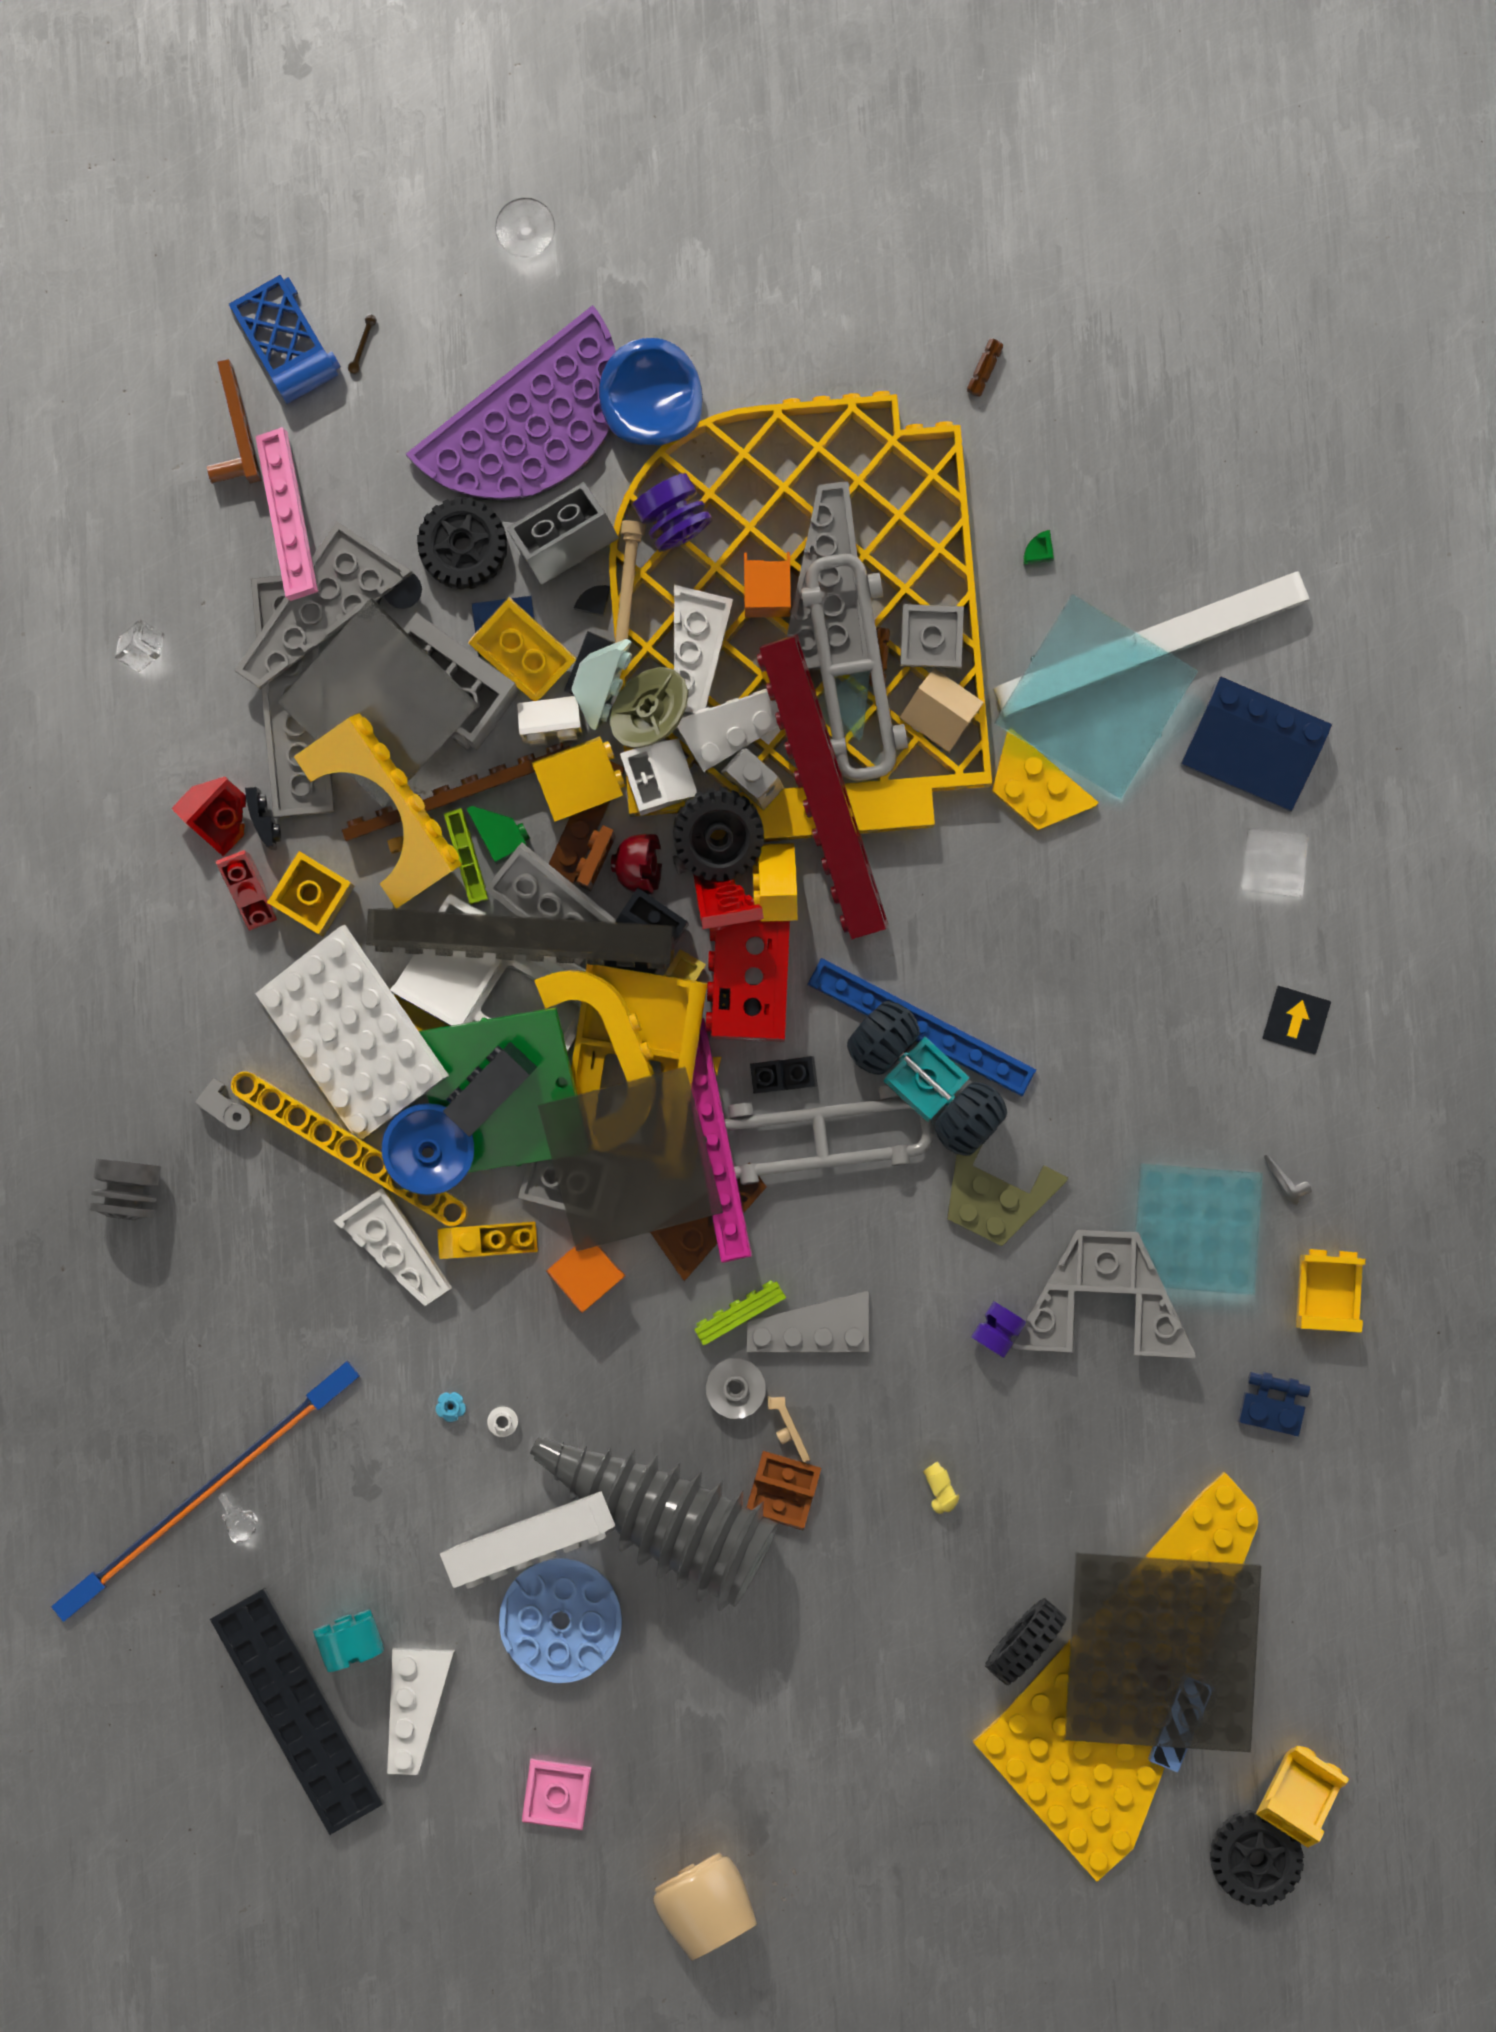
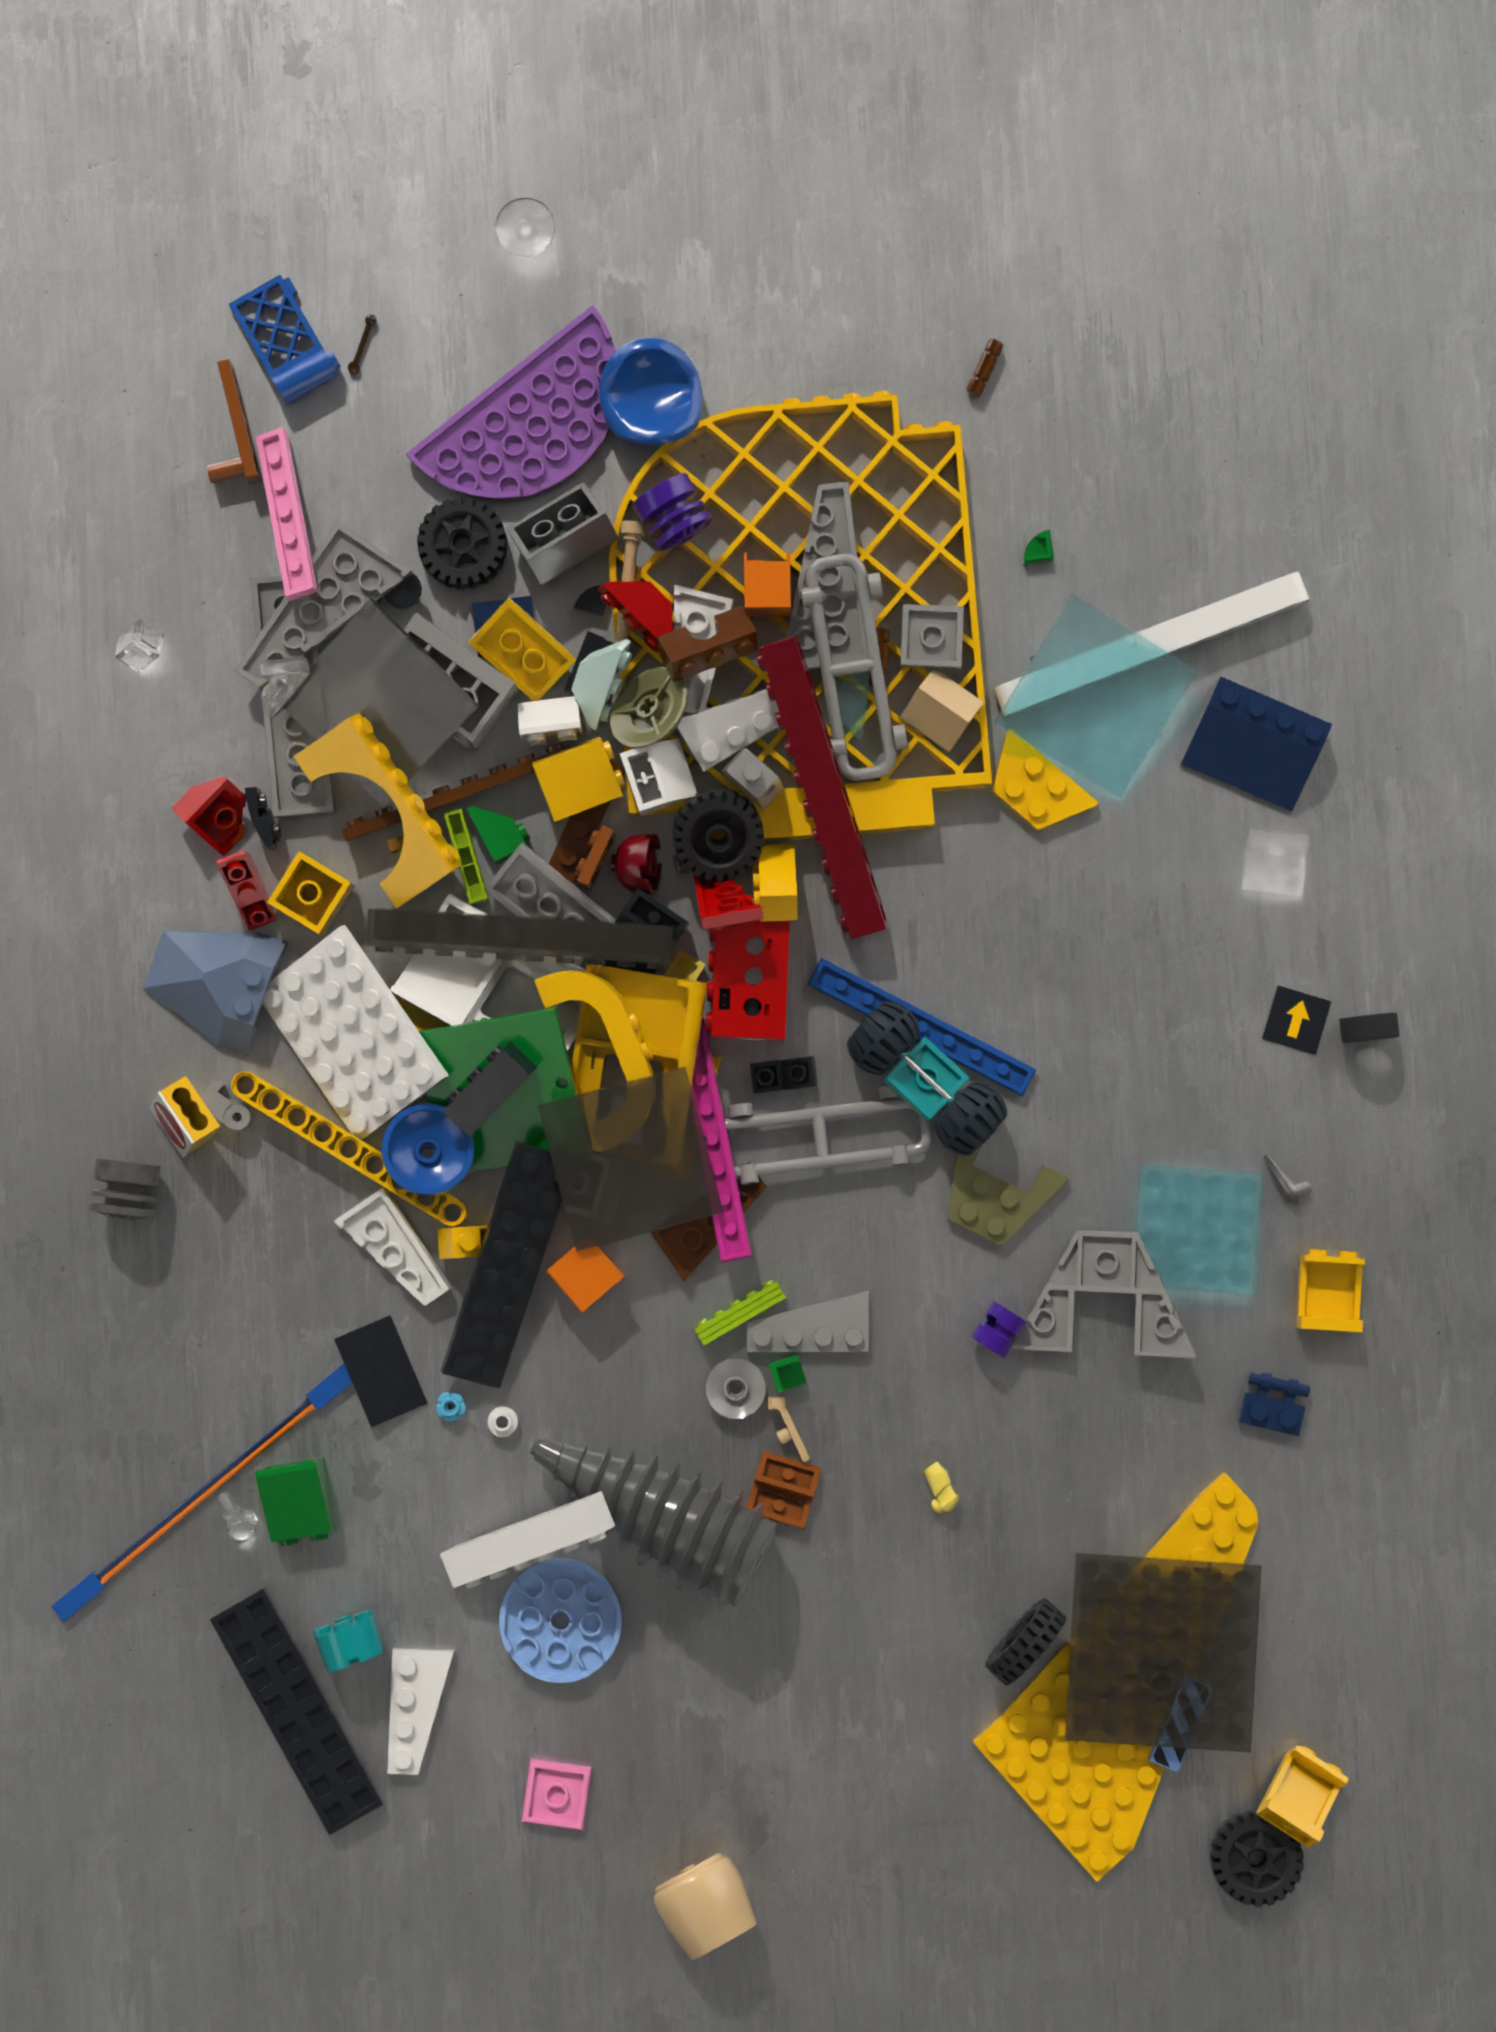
(184, 1116): none -> yellow piece
(216, 981): none -> sand blue wedge
(284, 678): none -> clear slope
(296, 1501): none -> green slope
(380, 1371): none -> black piece
(505, 1268): none -> black plate
(642, 608): none -> red slope
(689, 656): none -> reddish brown arch
(787, 1373): none -> green panel
(1369, 1027): none -> black tyre

